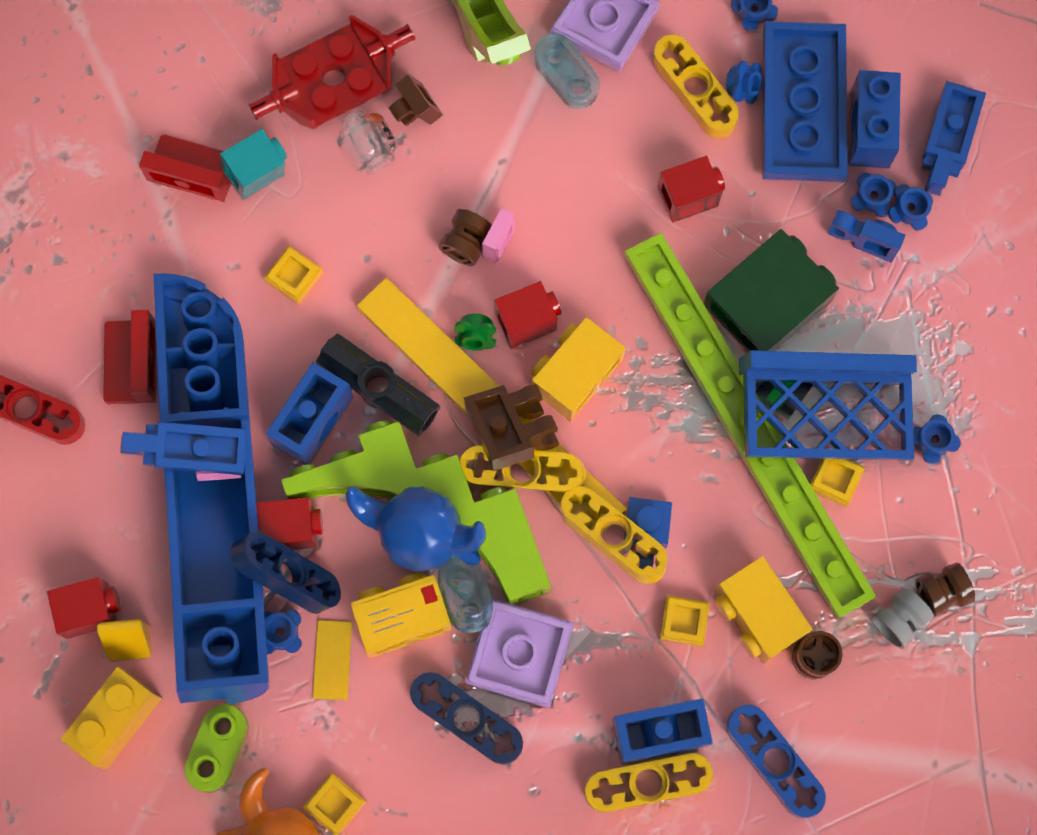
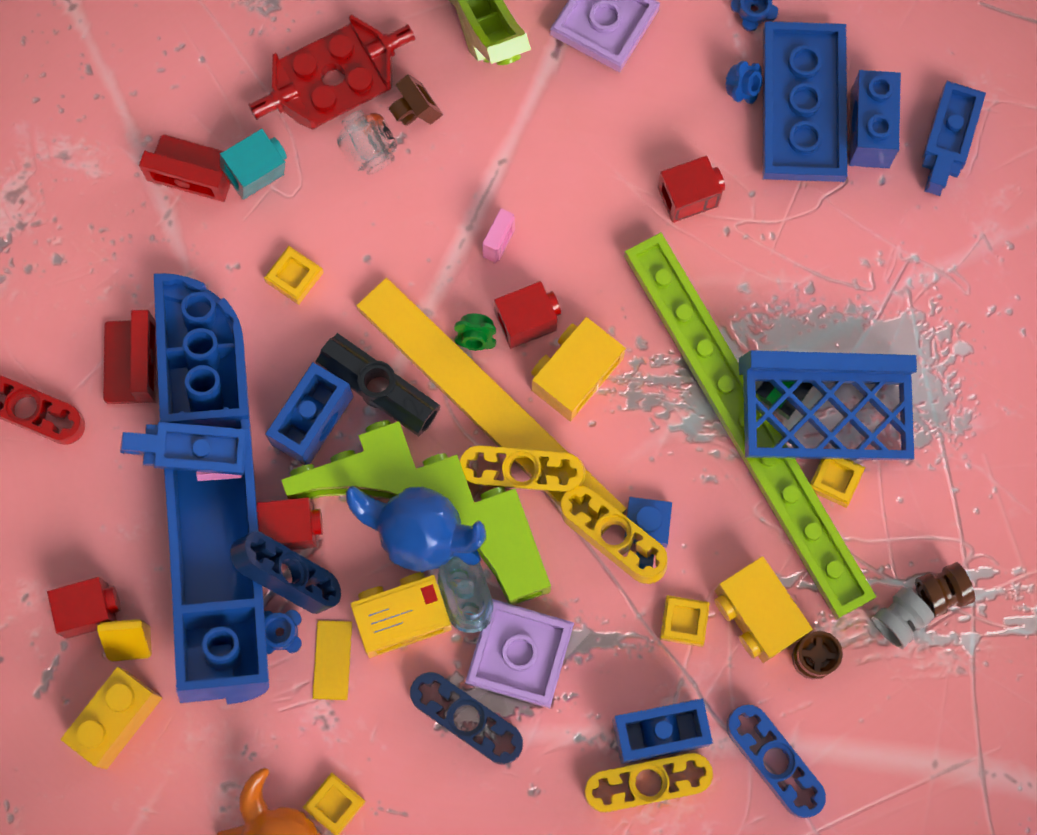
(217, 748): lime plate -> none
(465, 237): reddish brown wheel -> none
(499, 426): reddish brown plate -> none
(569, 72): clear light blue plate -> none
(669, 70): yellow beam -> none
(771, 294): dark green brick -> none
(872, 237): blue plate -> none
(878, 184): blue plate -> none
(922, 204): blue plate -> none
(944, 431): blue plate -> none

